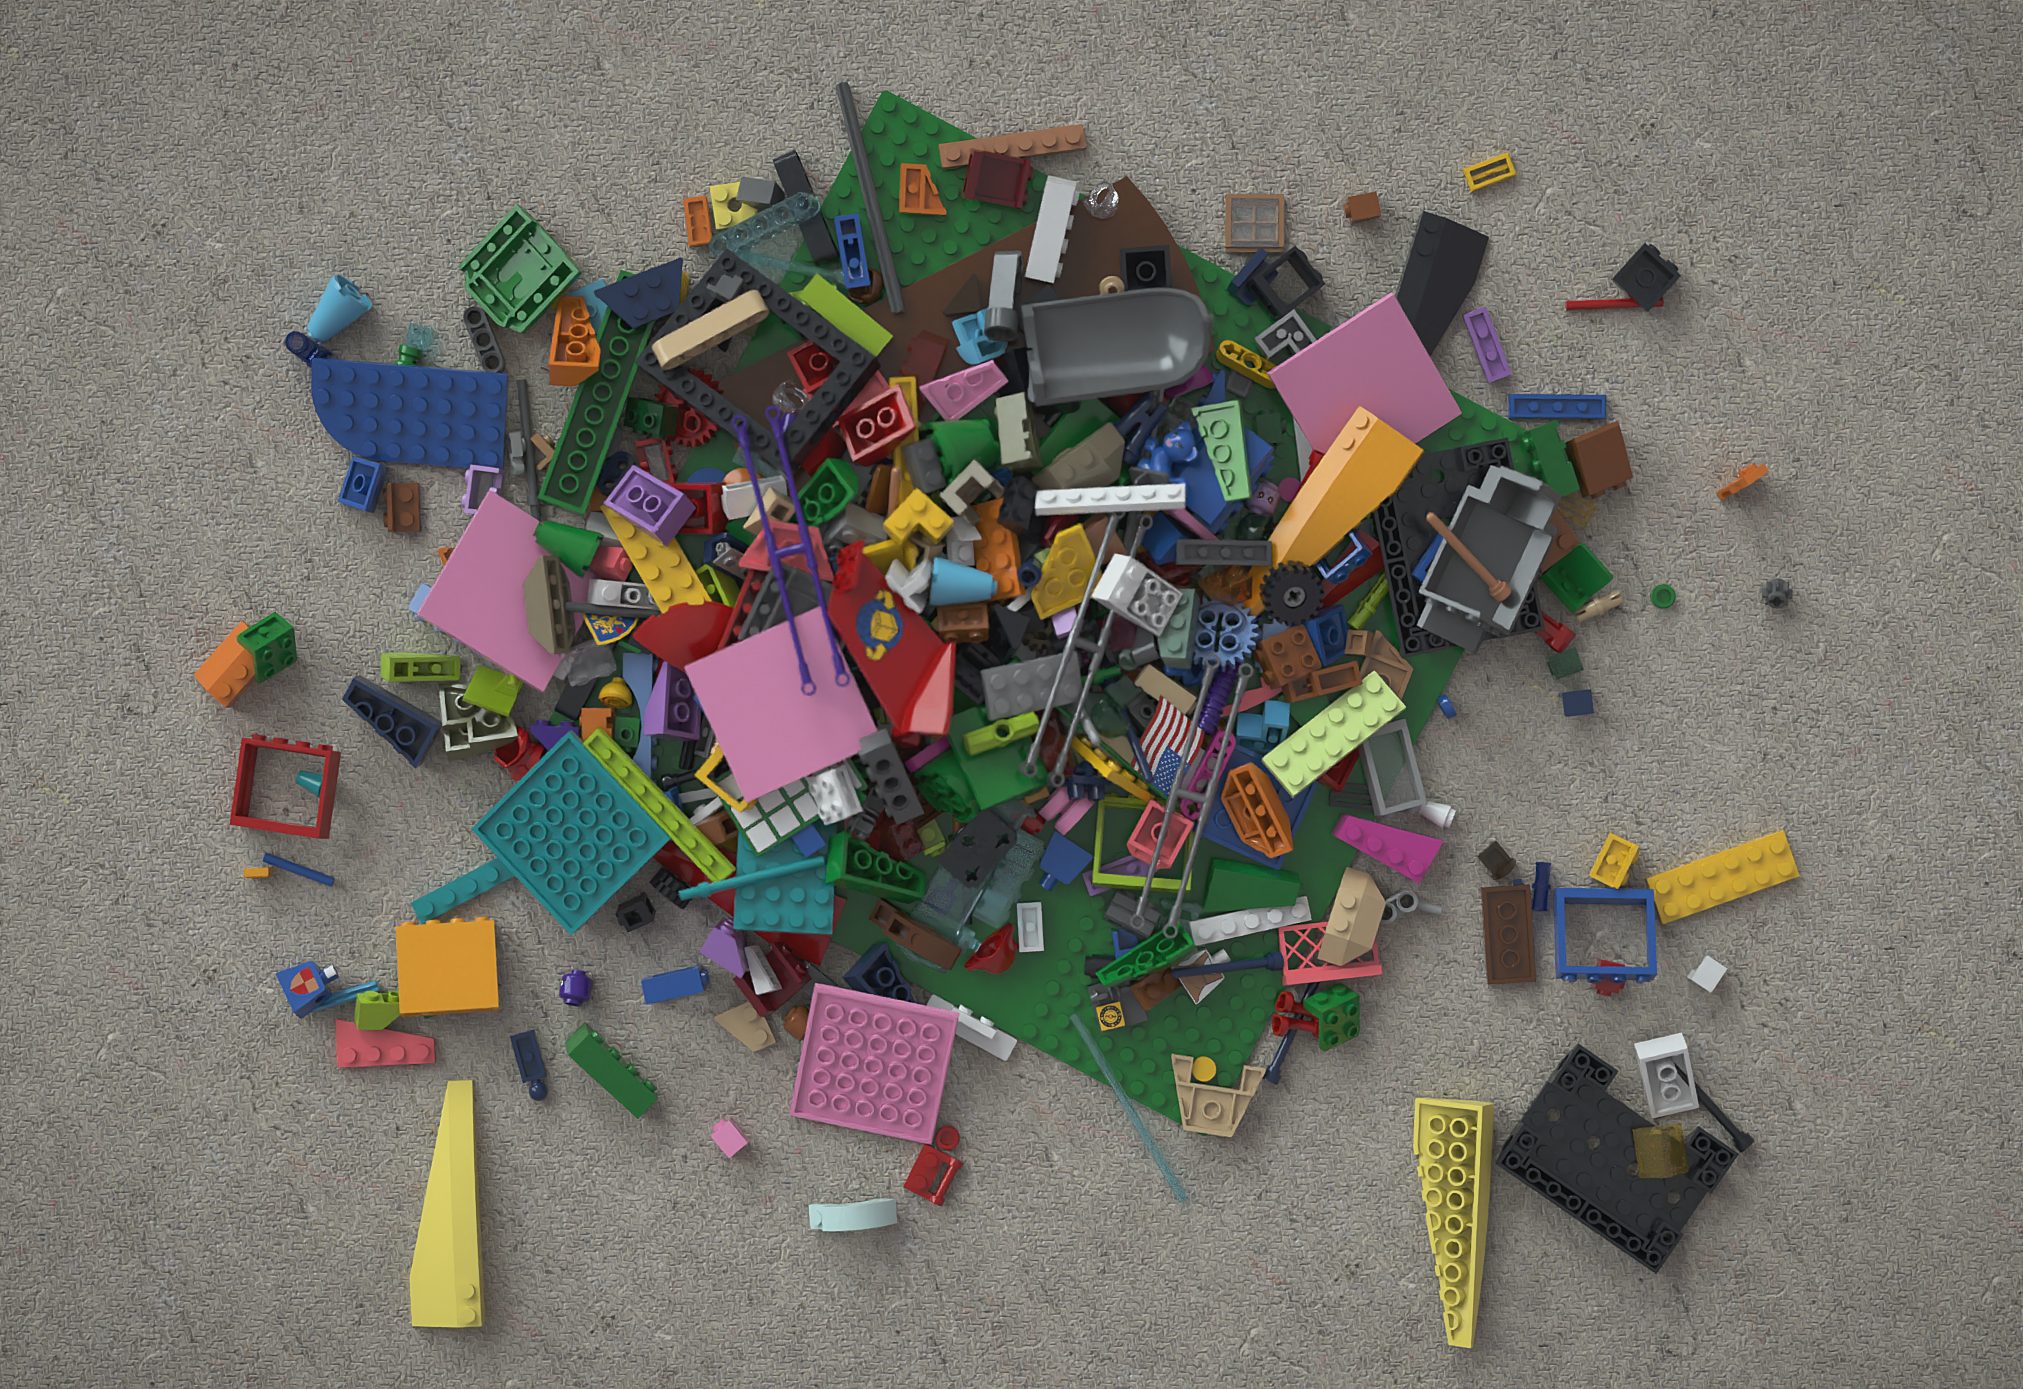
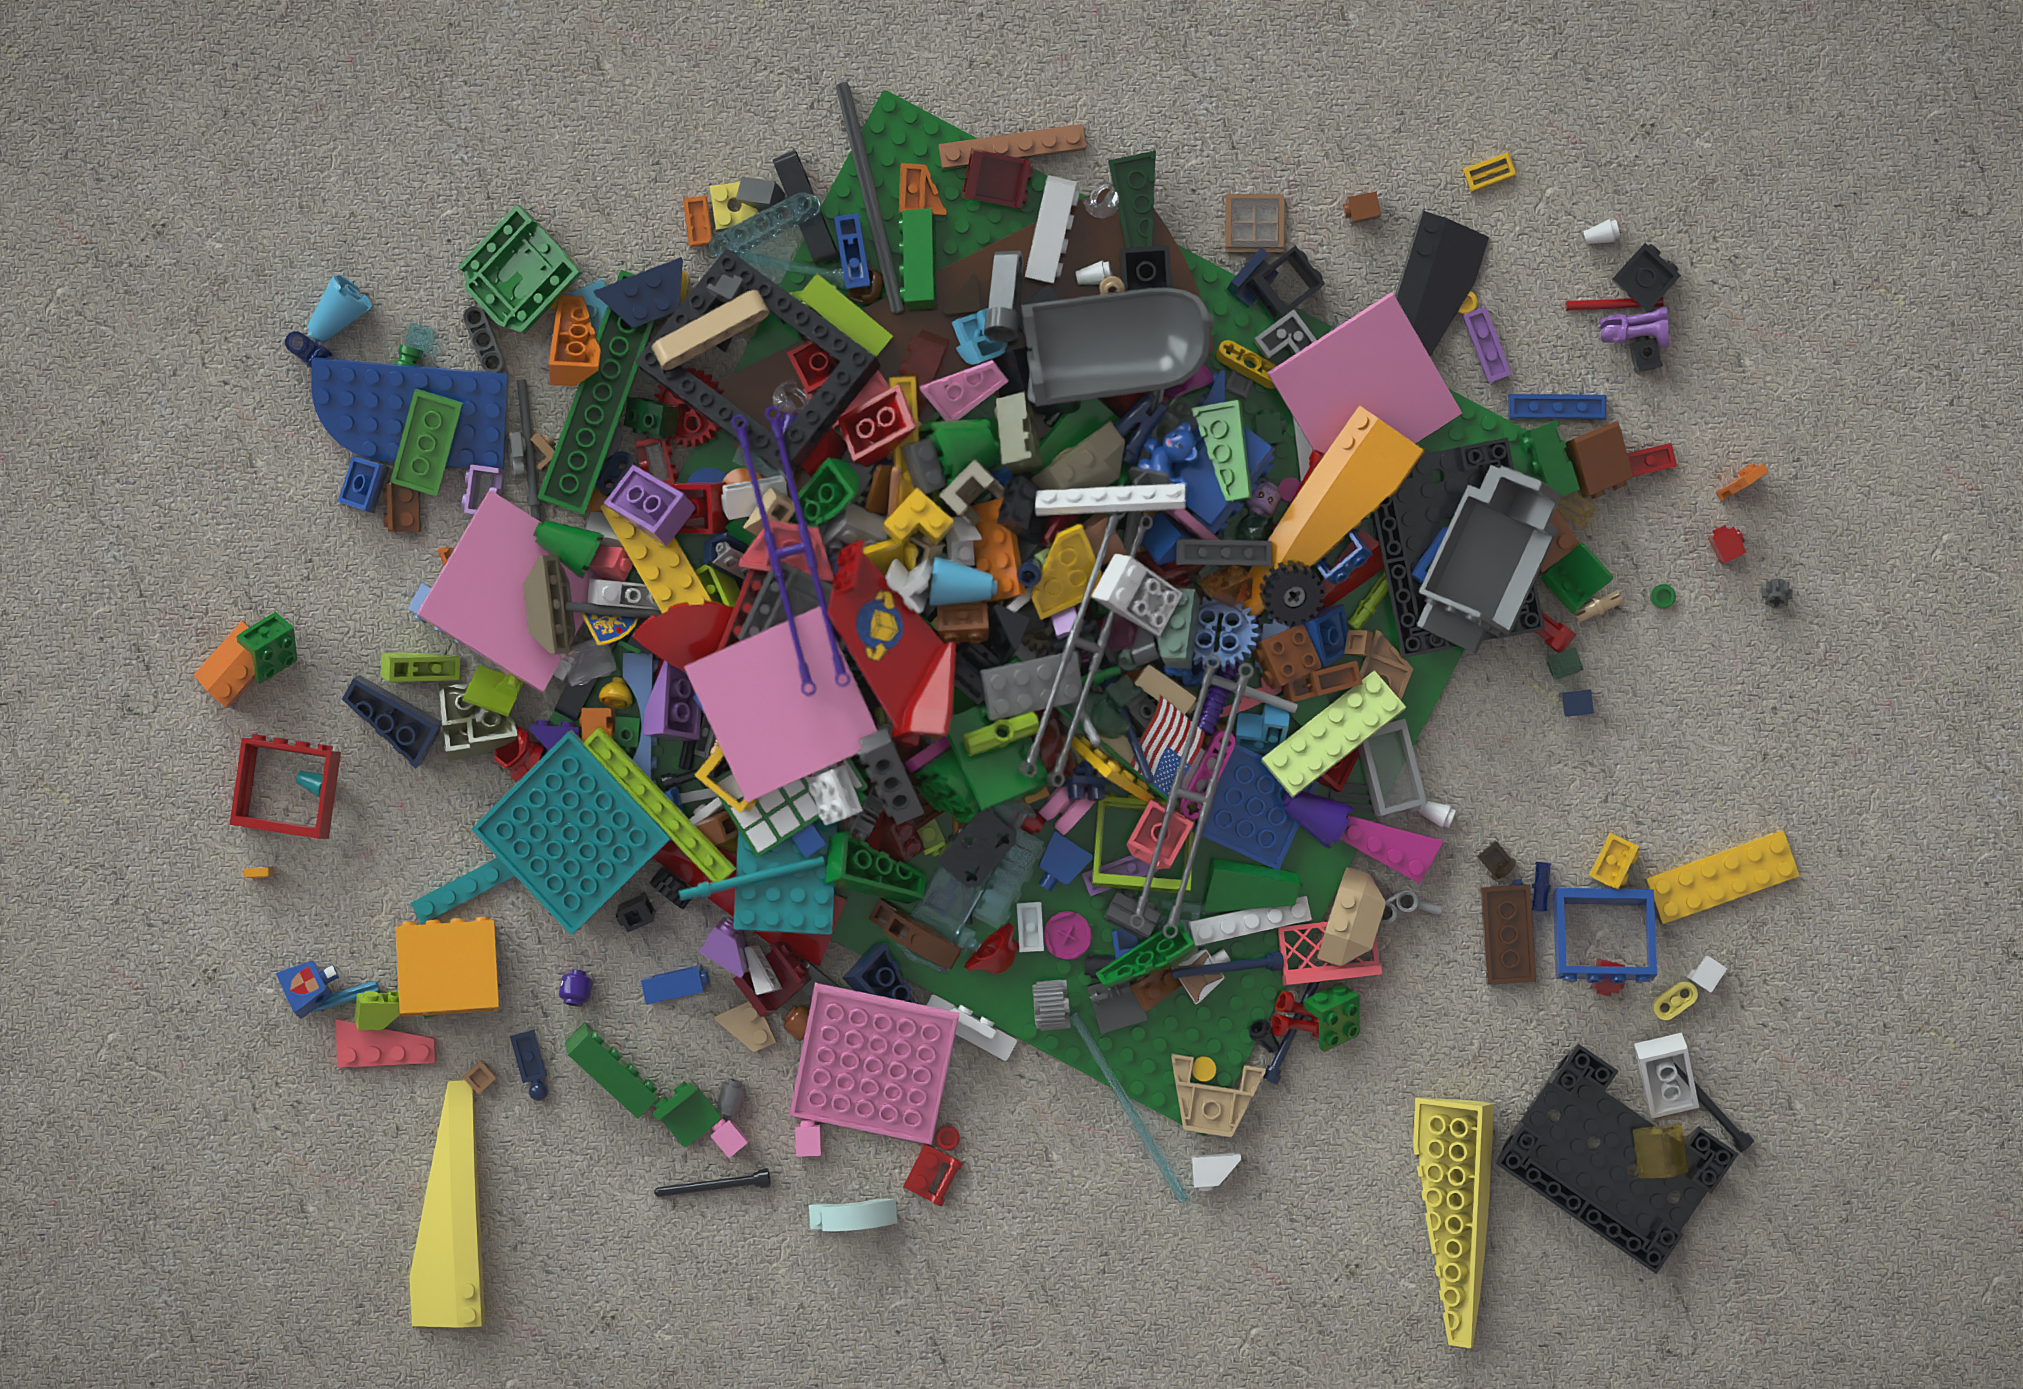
(298, 869): blue bar -> none
(426, 442): none -> bright green plate
(479, 1077): none -> medium nougat plate
(687, 1113): none -> green bracket
(731, 1097): none -> flat silver brick
(760, 1178): none -> black piece
(808, 1139): none -> bright pink brick
(919, 259): none -> green brick
(1051, 1005): none -> light grey brick
(1067, 935): none -> dark pink tile
(1094, 273): none -> white cone
(1110, 1016): yellow tile -> none
(1134, 182): none -> dark green wing
(1212, 1169): none -> white slope
(1256, 694): none -> light grey bar
(1257, 811): orange wedge -> none
(1262, 1033): none -> black cone
(1318, 815): none -> dark purple cone
(1446, 706): blue tile -> none
(1469, 304): none -> yellow tile
(1498, 589): nougat piece -> none
(1602, 233): none -> white cone
(1621, 327): none -> medium lavender piece
(1641, 362): none -> black brick
(1652, 459): none -> red plate
(1675, 1002): none -> light yellow plate
(1727, 543): none -> red brick

